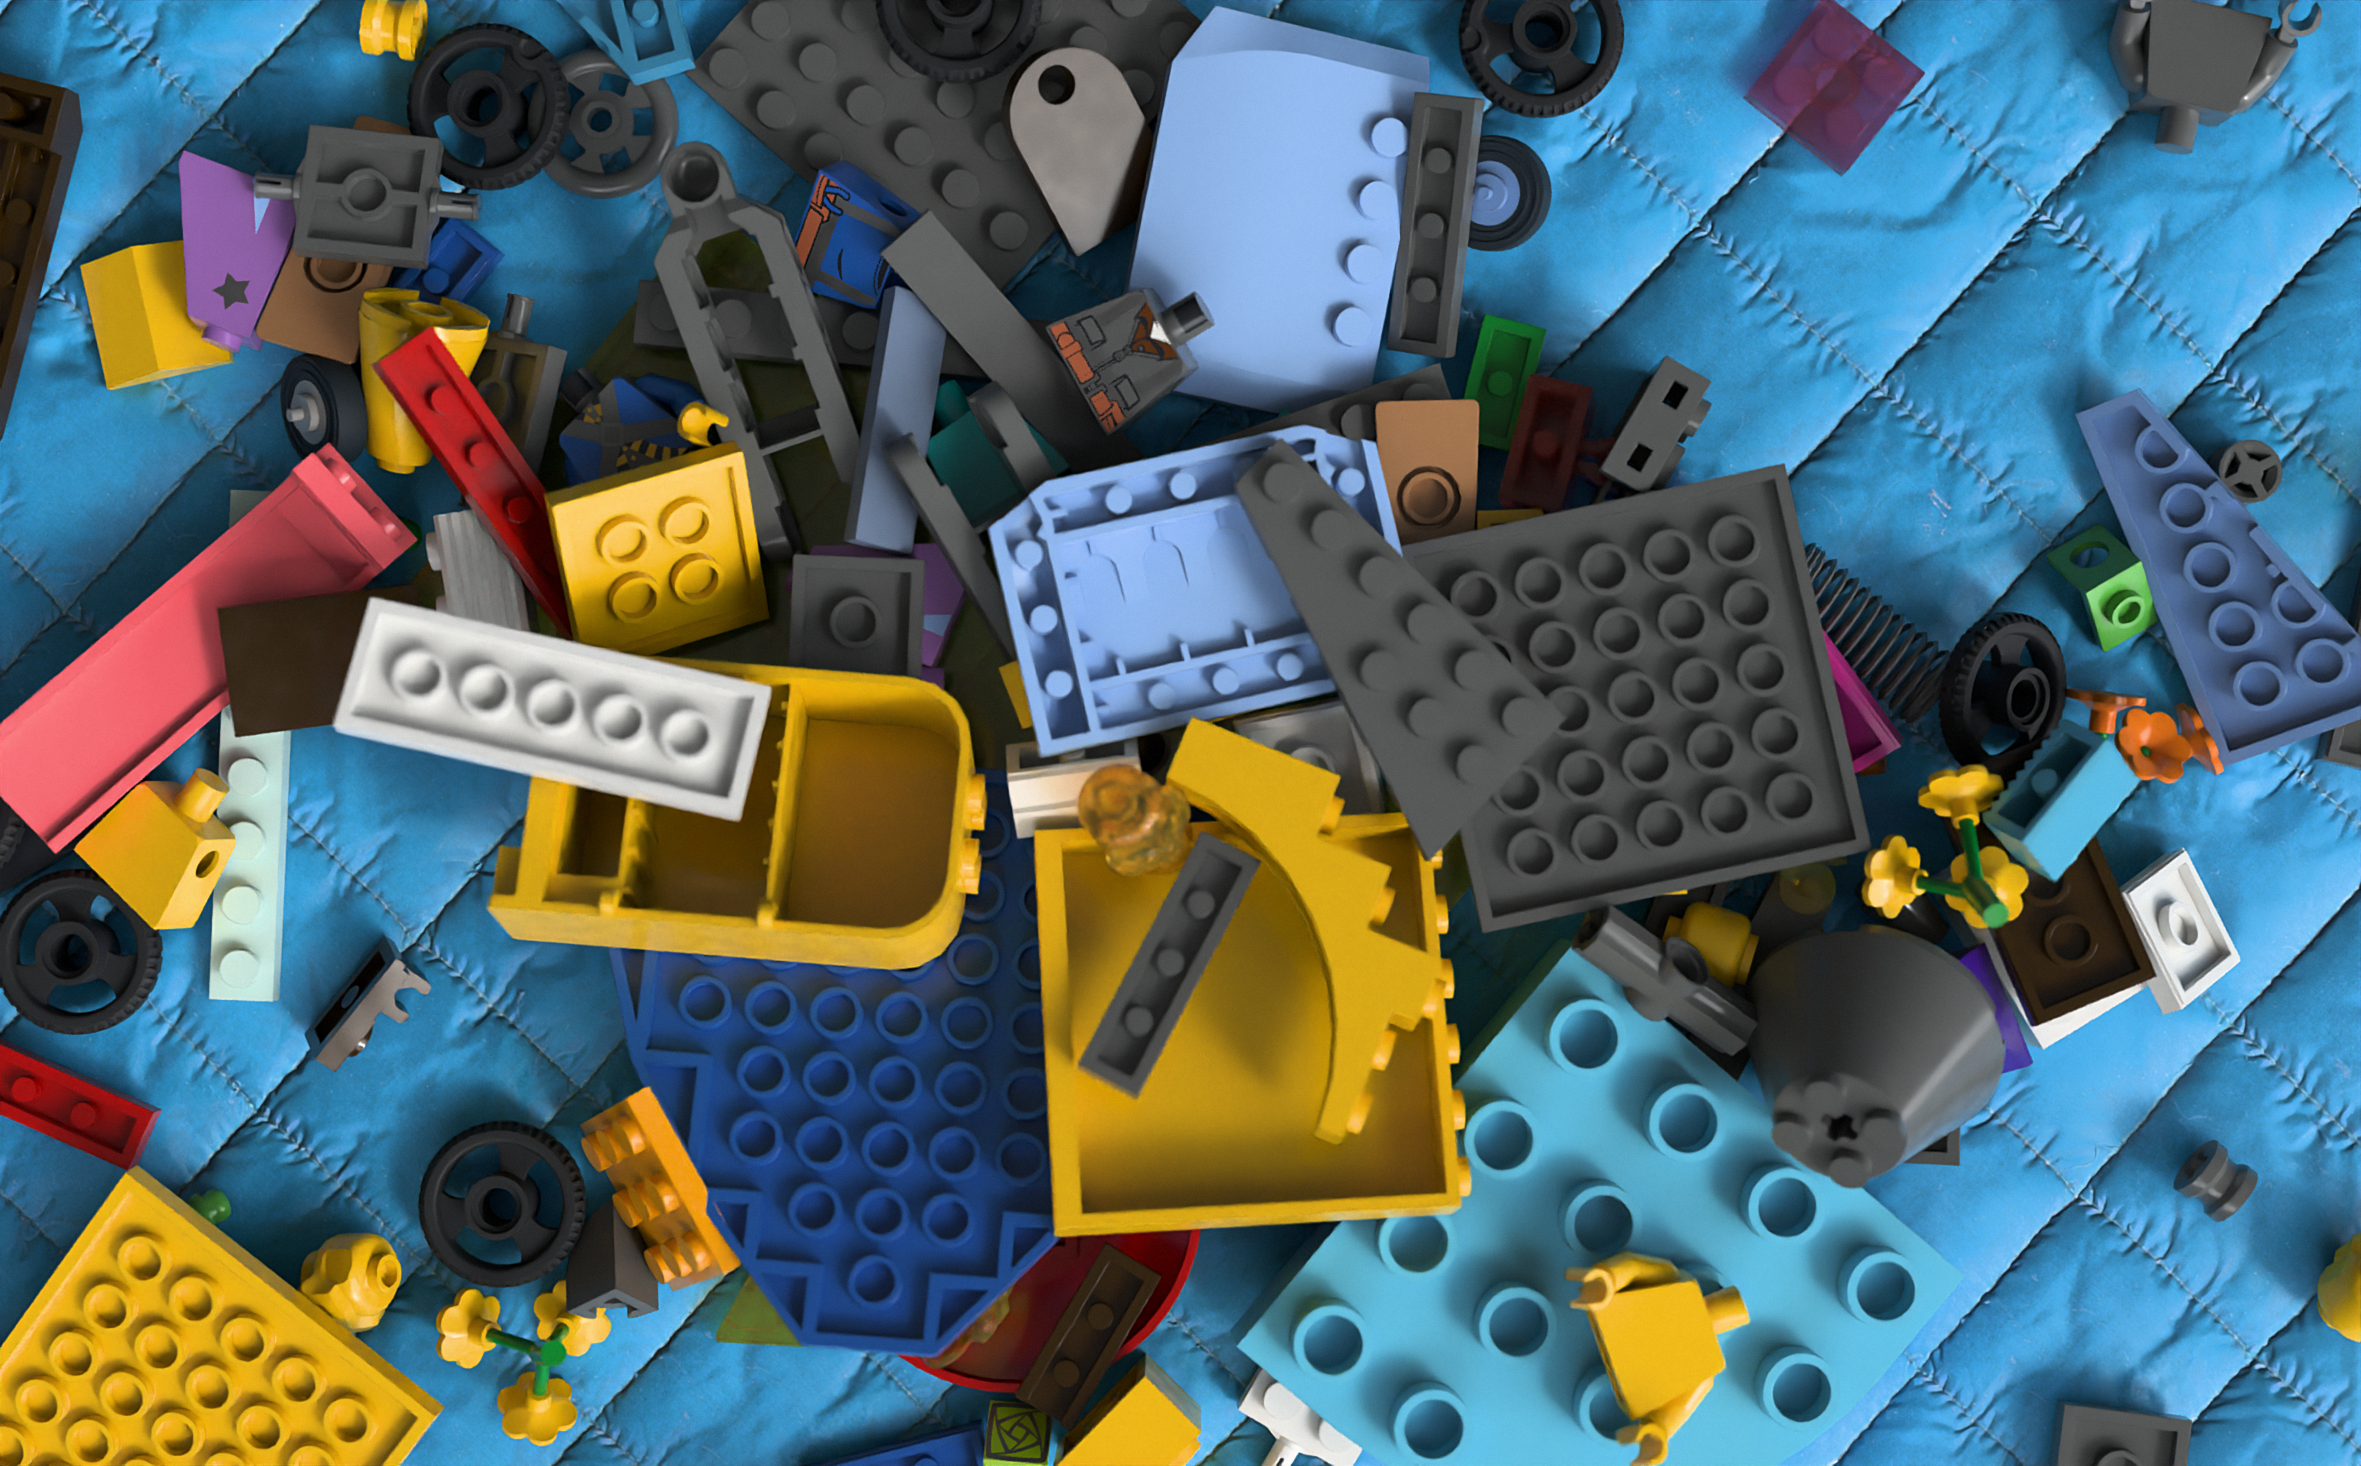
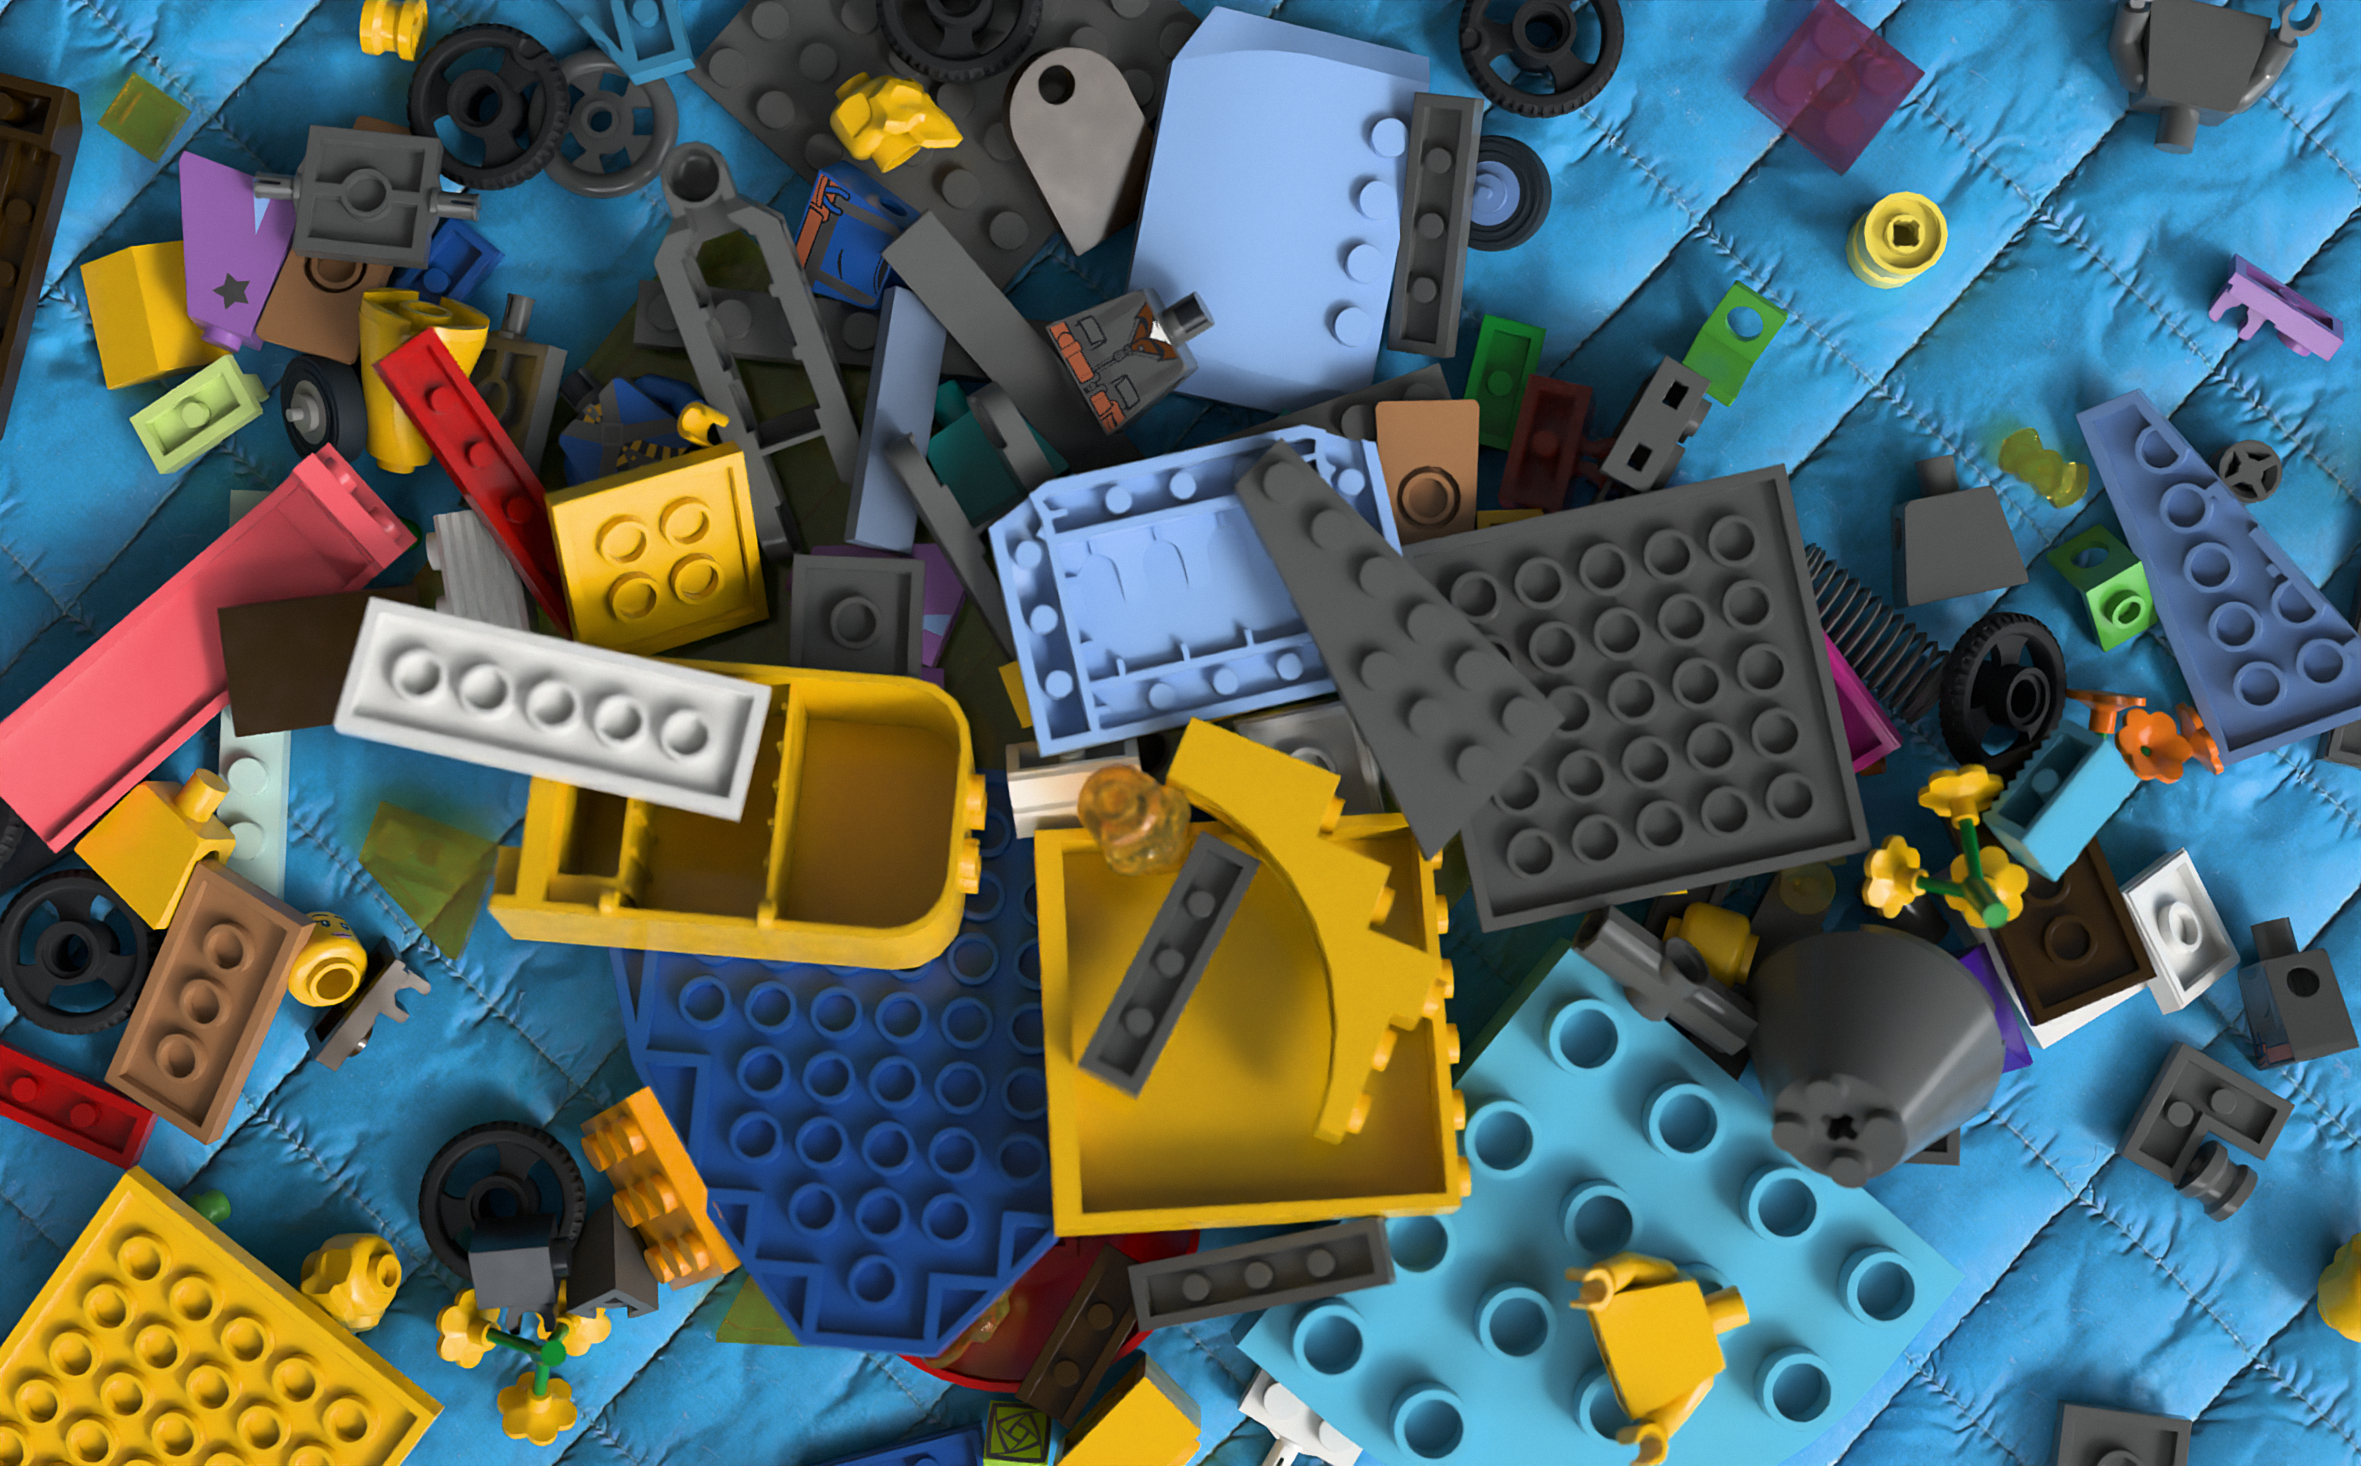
(144, 117): none -> clear yellow tile
(199, 414): none -> yellowish green plate
(209, 1001): none -> medium nougat plate
(329, 964): none -> yellow head
(431, 872): none -> clear yellow wing
(520, 1266): none -> black brick
(889, 120): none -> yellow head
(1262, 1274): none -> dark grey plate
(1722, 353): none -> bright green bracket
(1896, 240): none -> light yellow wheel
(1950, 540): none -> dark grey torso
(2043, 469): none -> clear yellow piece
(2194, 1098): none -> dark grey plate
(2297, 1019): none -> dark grey torso
(2300, 322): none -> medium lavender plate

